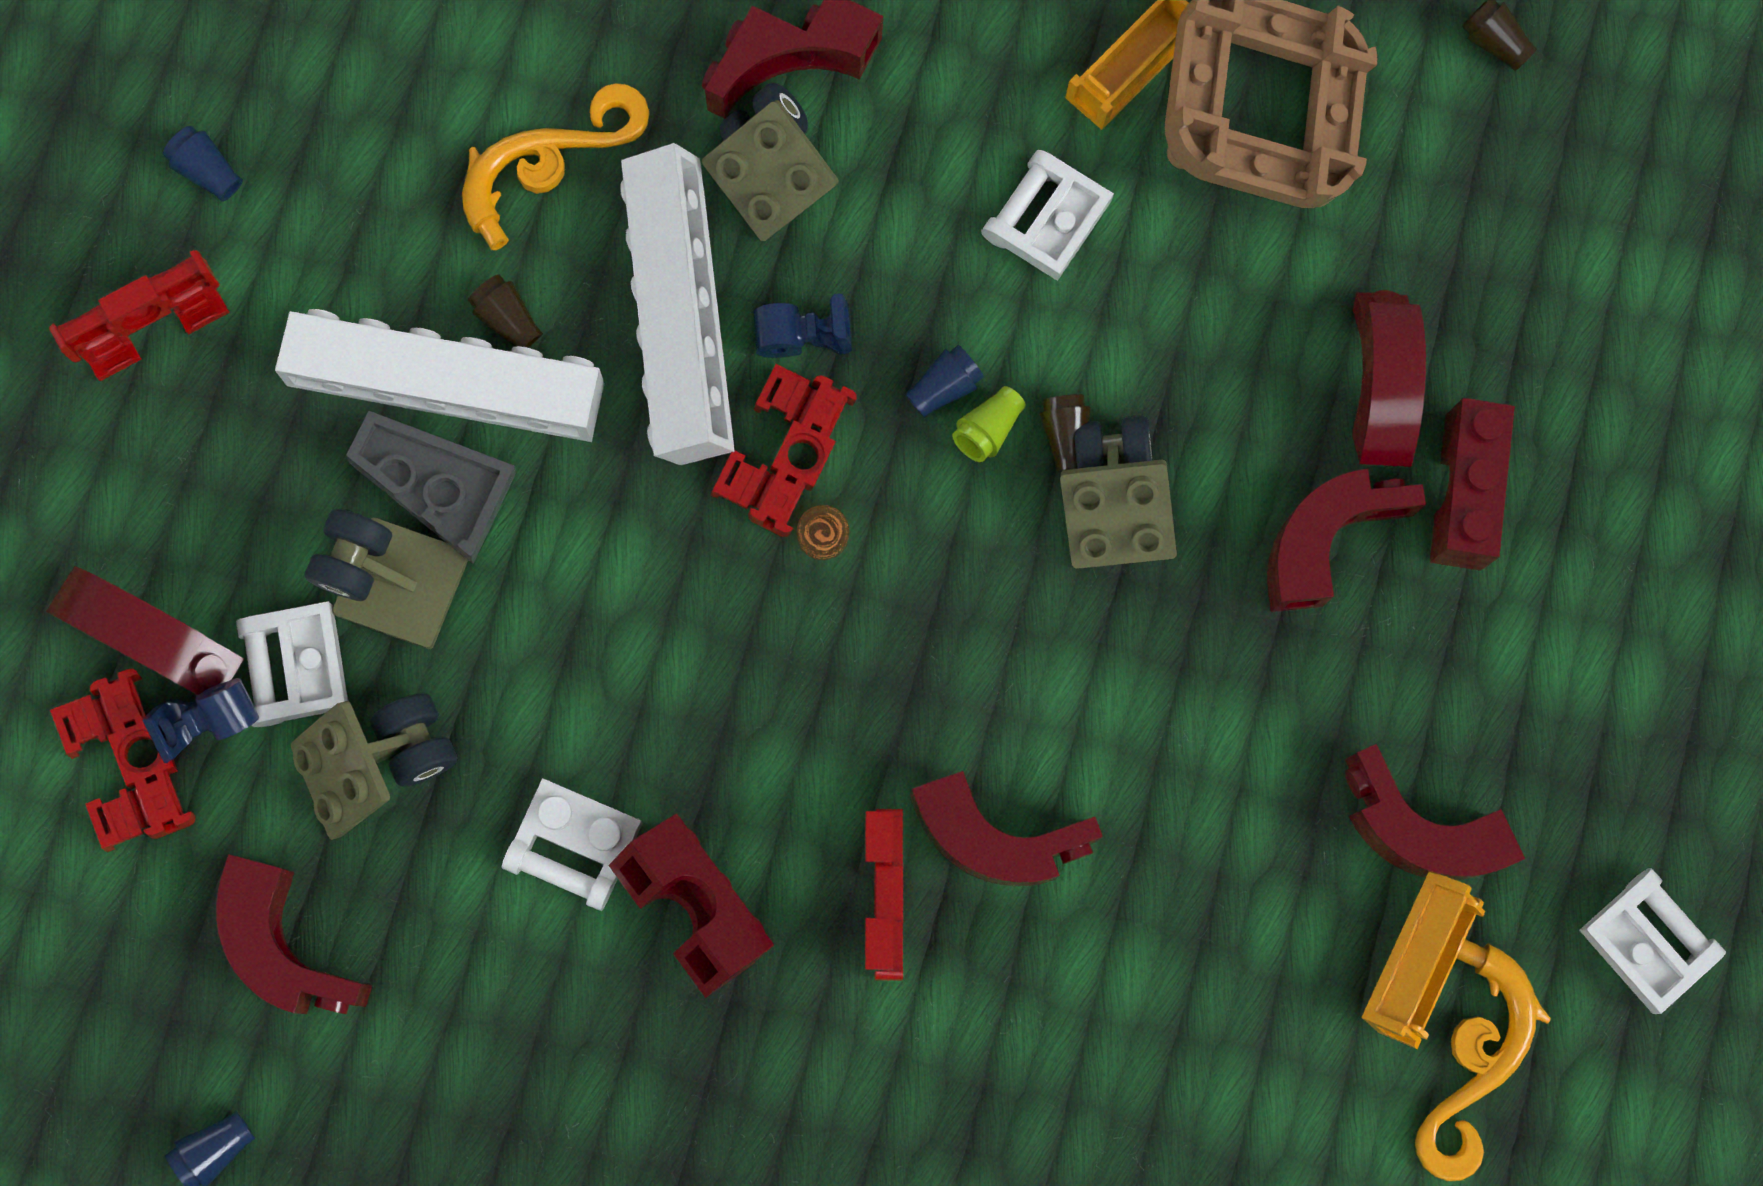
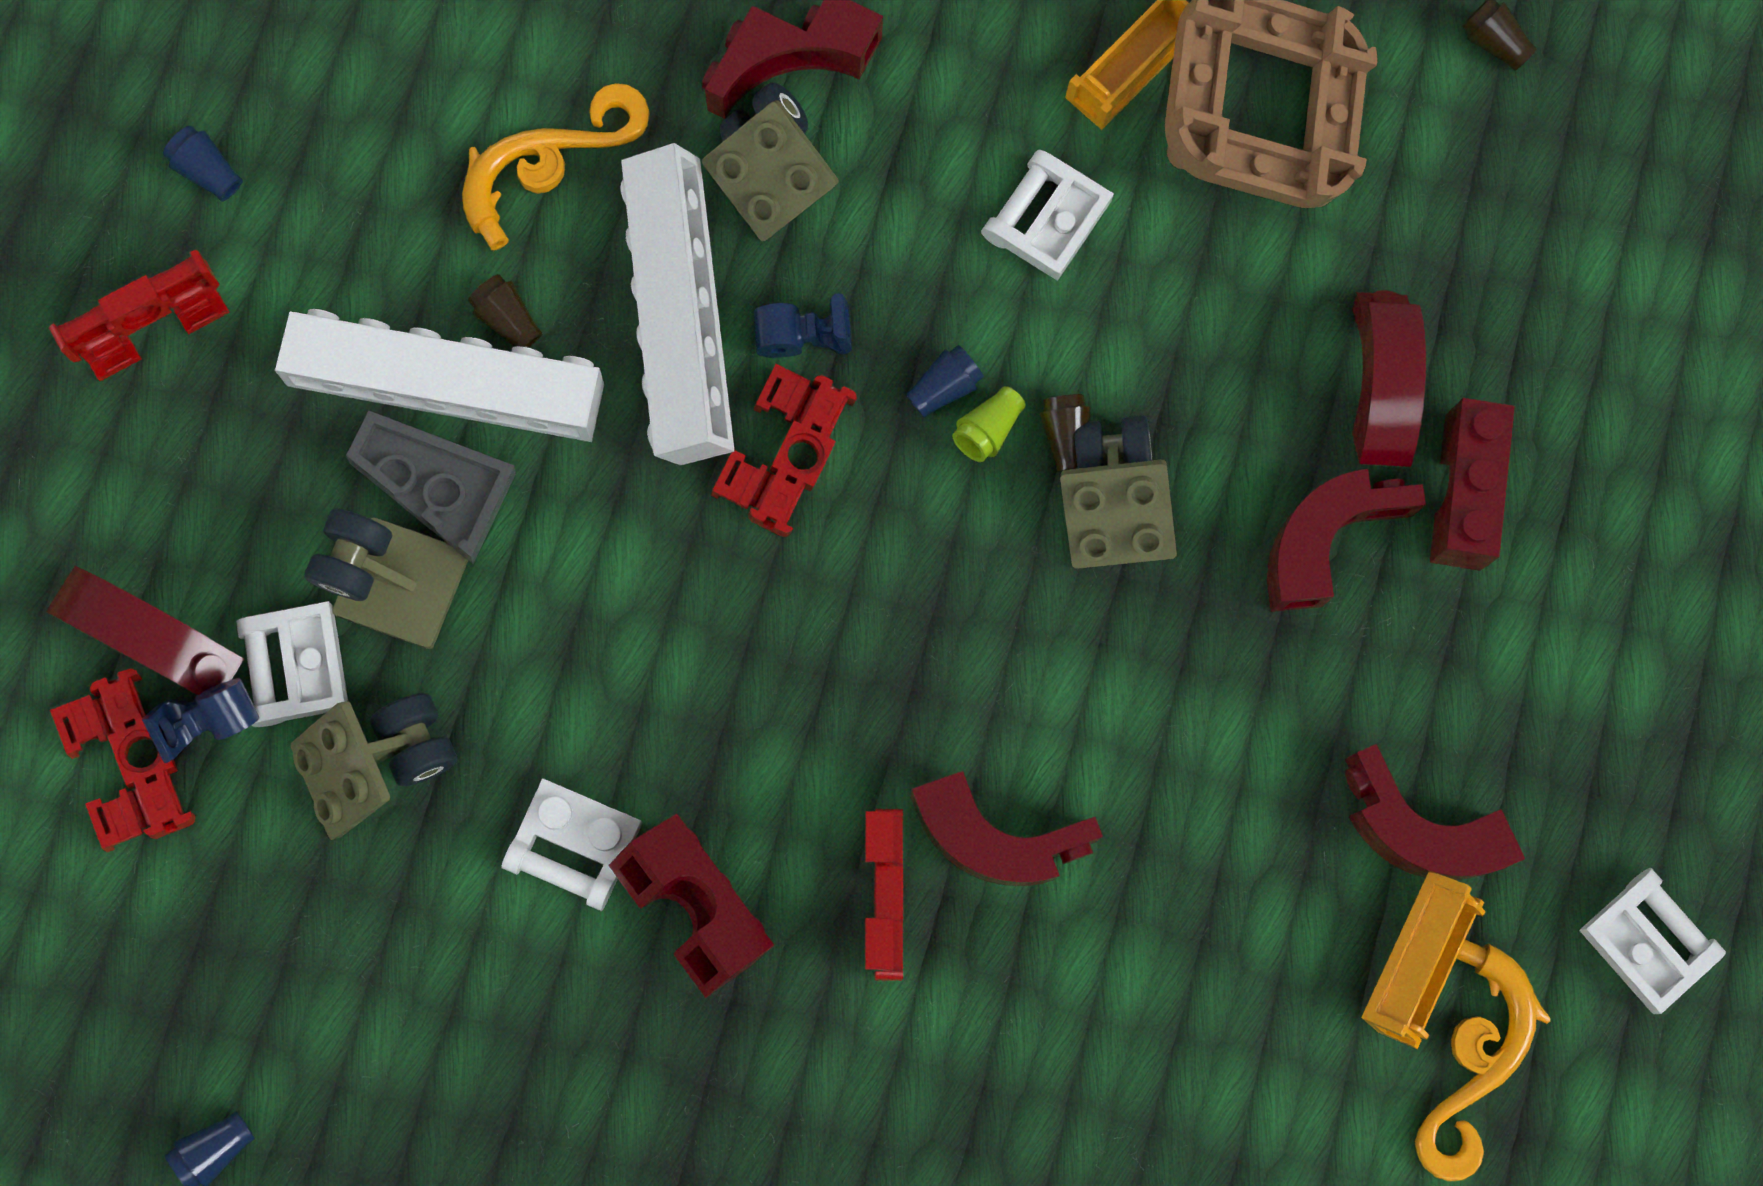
(253, 940): dark red arch -> none
(823, 532): clear orange tile -> none

